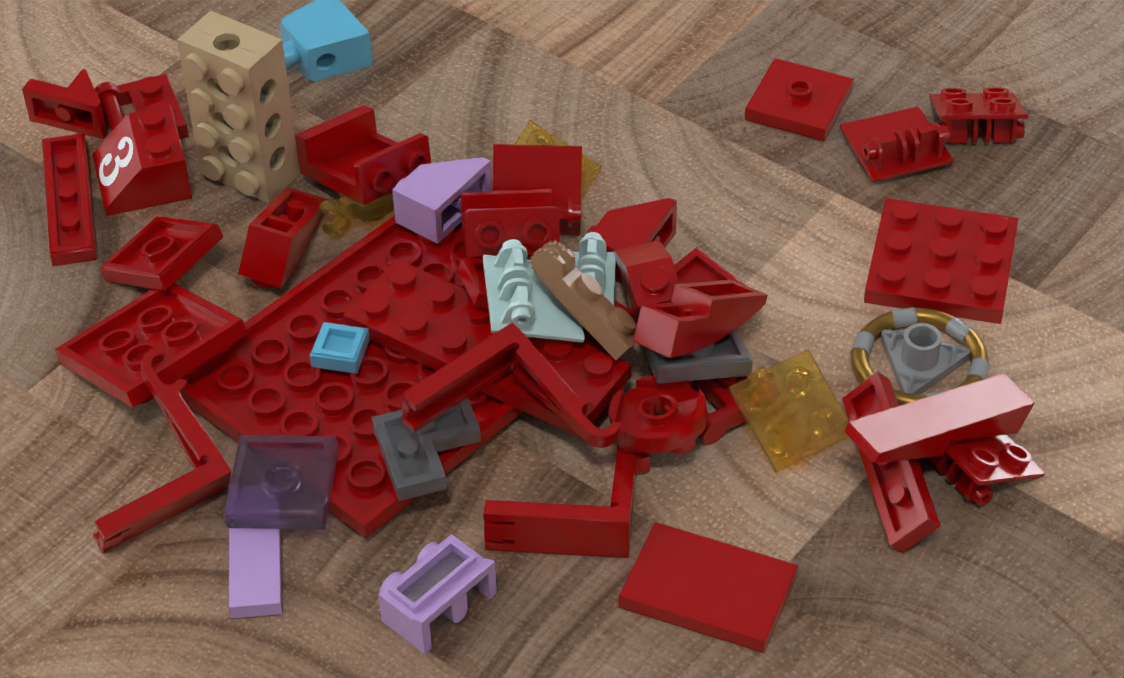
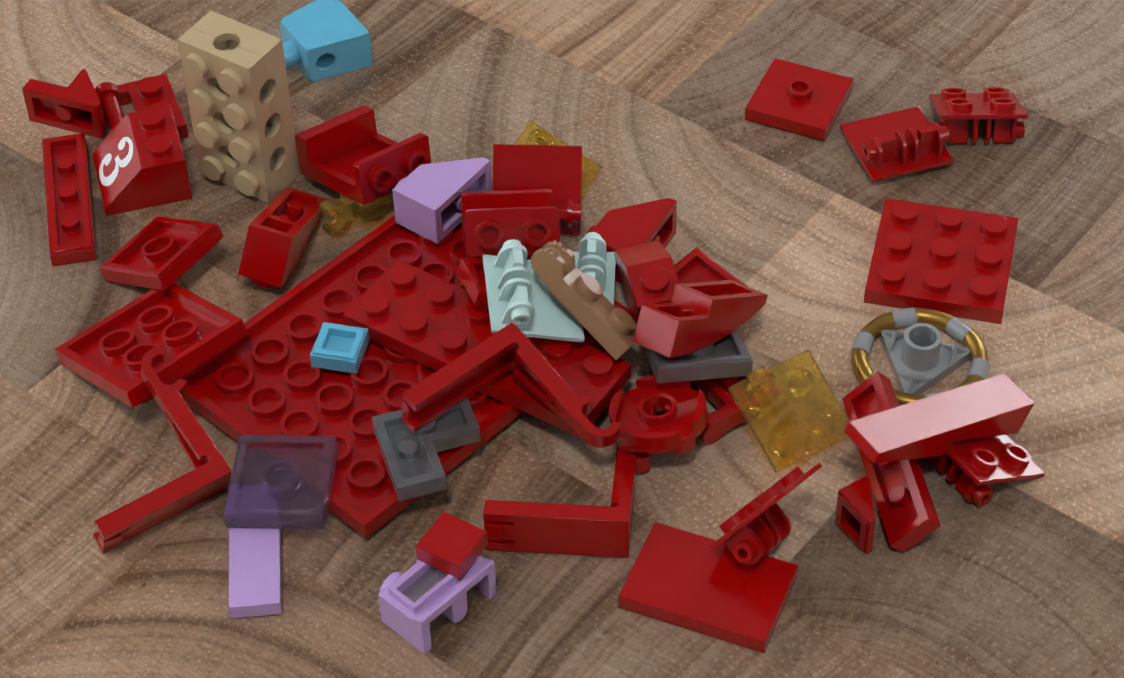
(451, 545): none -> red tile
(761, 522): none -> red hinge
(856, 513): none -> red slope

